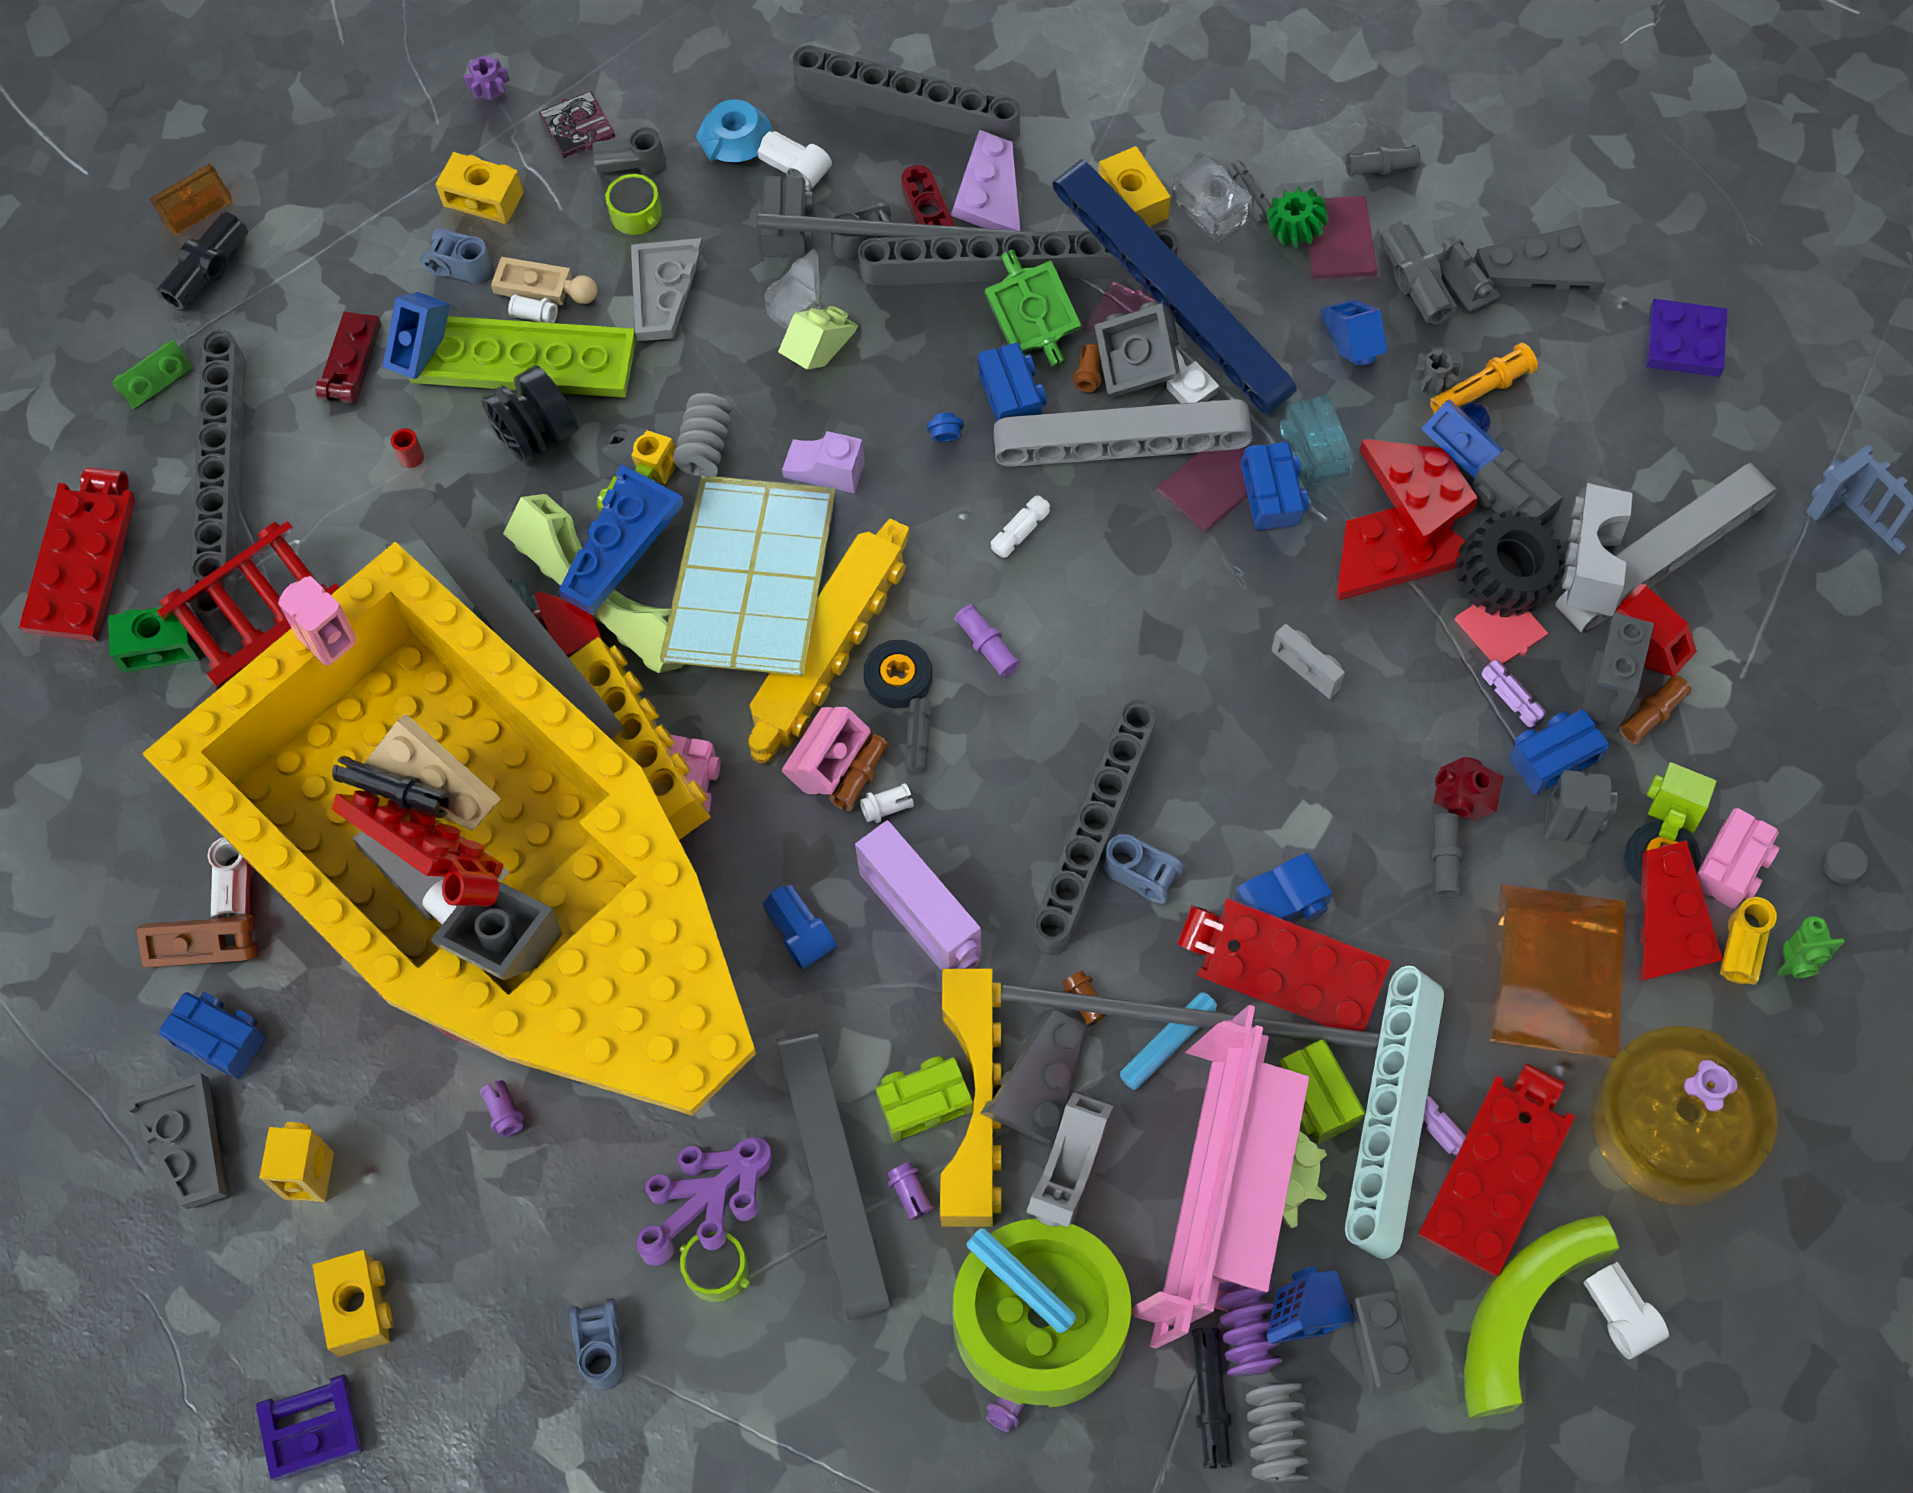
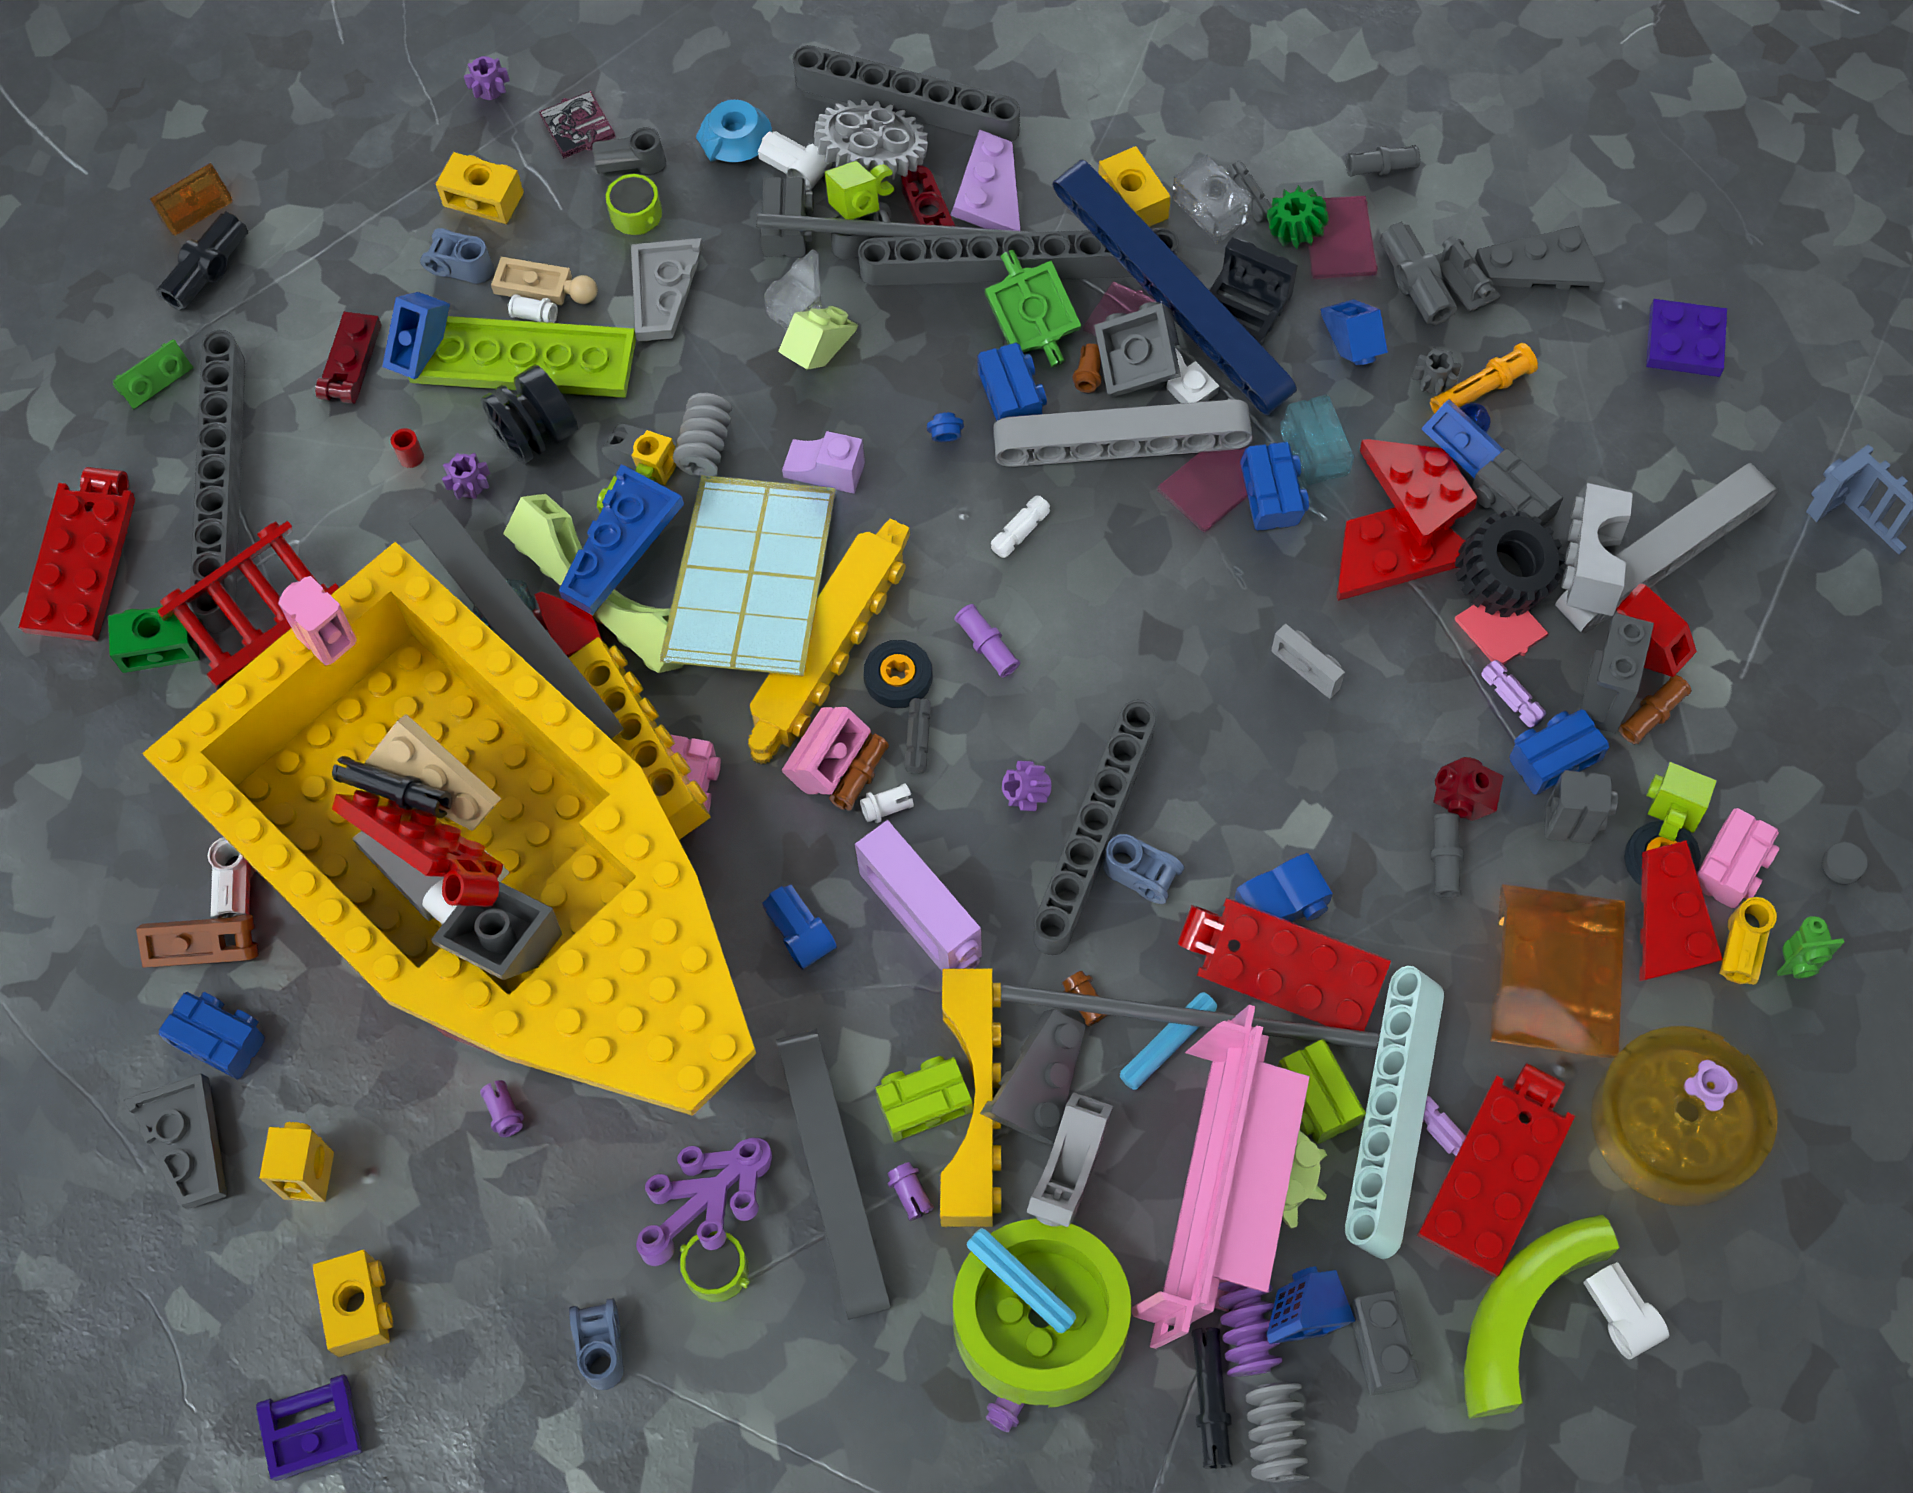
(466, 475): none -> medium lavender gear
(855, 190): none -> lime brick
(870, 137): none -> light grey gear
(1026, 786): none -> medium lavender gear
(1257, 279): none -> black plate

